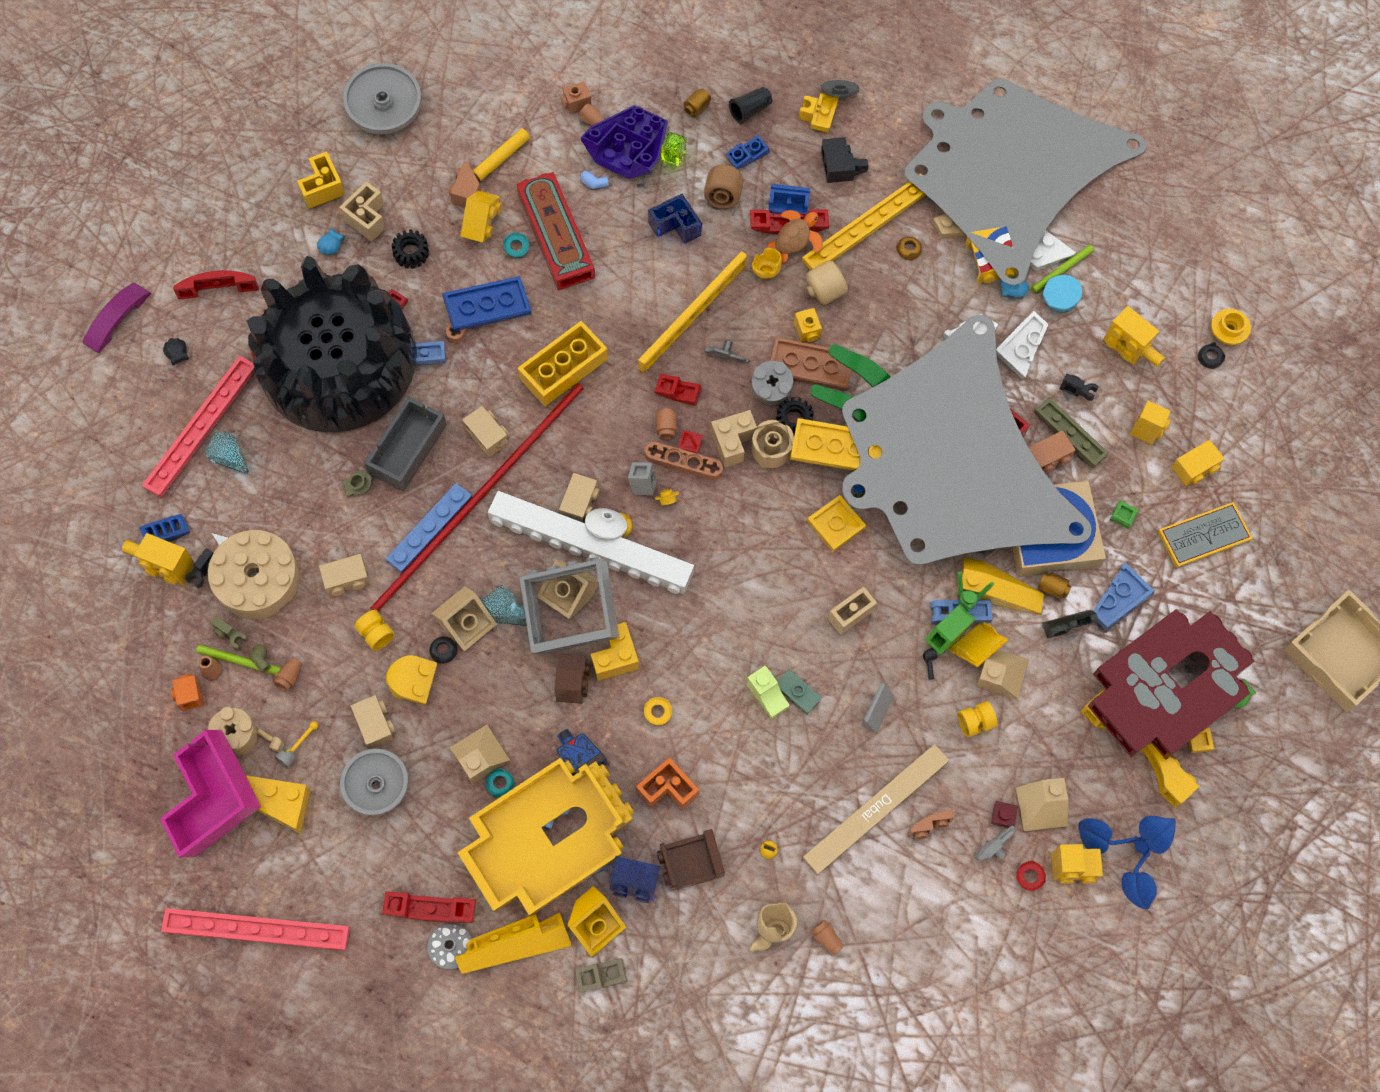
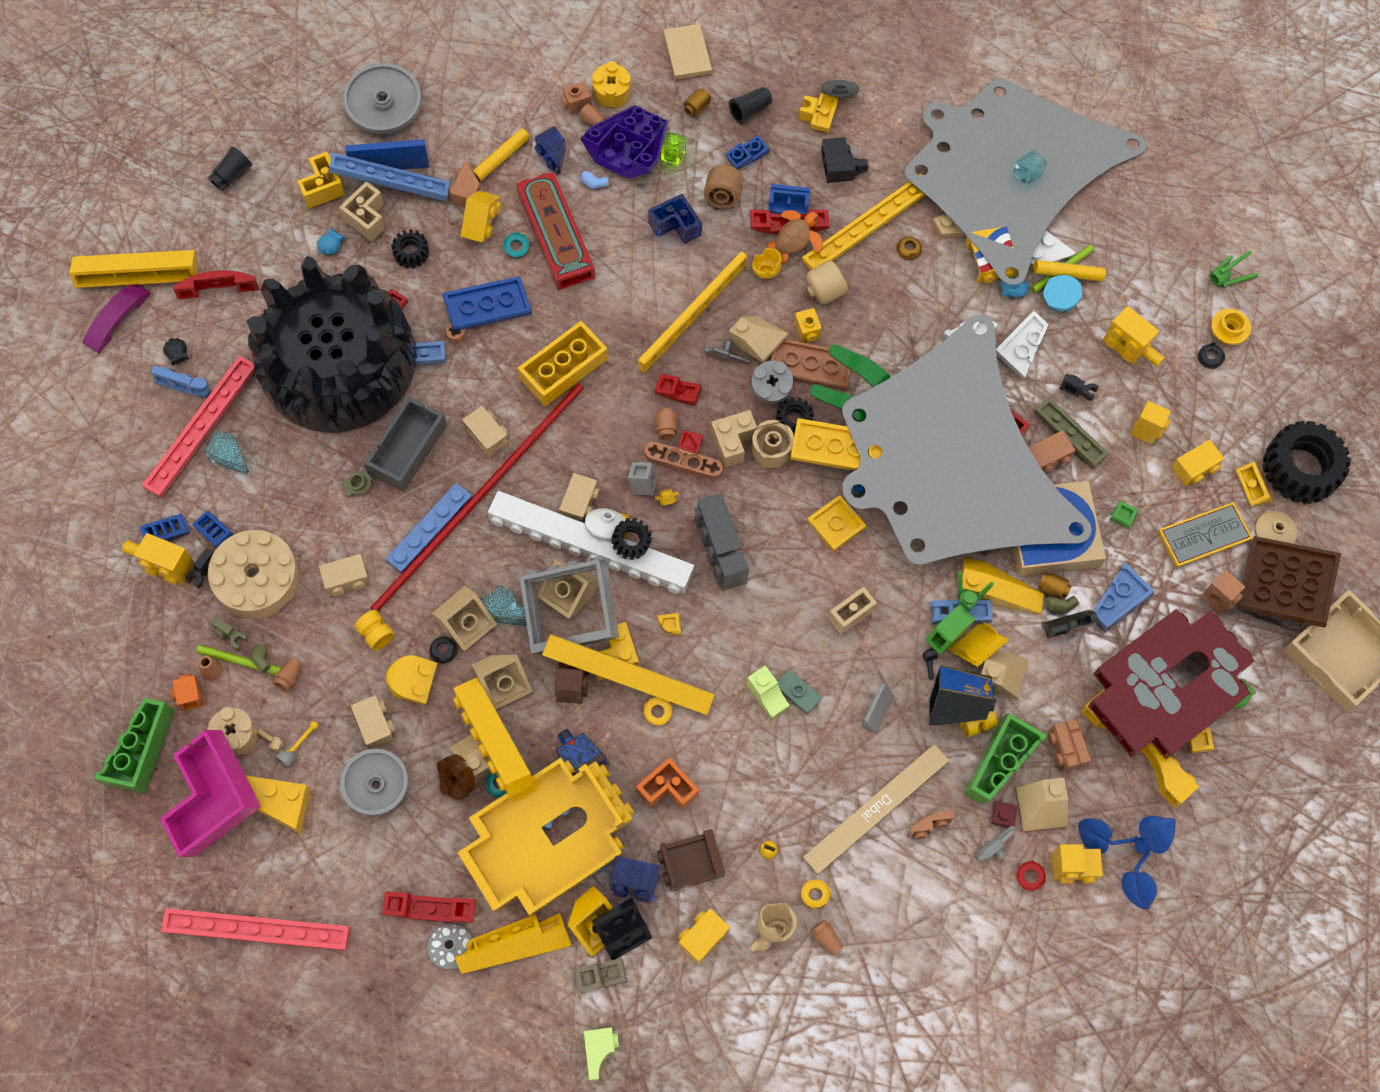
(133, 268): none -> yellow brick
(138, 748): none -> bright green wedge
(180, 382): none -> medium blue hinge
(204, 519): none -> blue slope
(229, 168): none -> black plant
(389, 176): none -> medium blue plate
(398, 154): none -> blue tile
(448, 770): none -> reddish brown plate
(493, 738): none -> yellow brick
(502, 679): none -> tan slope
(552, 147): none -> clear blue slope
(599, 1046): none -> yellowish green arch
(611, 85): none -> yellow brick
(621, 929): none -> black slope
(627, 550): none -> black tyre
(628, 674): none -> yellow tile
(670, 623): none -> yellow tile
(687, 51): none -> tan tile
(703, 935): none -> yellow brick
(721, 541): none -> dark grey piece
(756, 337): none -> tan slope
(815, 885): none -> yellow piece
(960, 697): none -> black slope
(1004, 754): none -> bright green wedge
(1030, 167): none -> clear light blue brick
(1061, 606): none -> olive arm
(1069, 745): none -> nougat brick
(1074, 270): none -> yellow piece
(1222, 274): none -> bright green plant
(1223, 593): none -> nougat brick
(1254, 484): none -> yellow slope
(1267, 523): none -> tan dish
(1289, 581): none -> reddish brown plate
(1321, 444): none -> black tyre

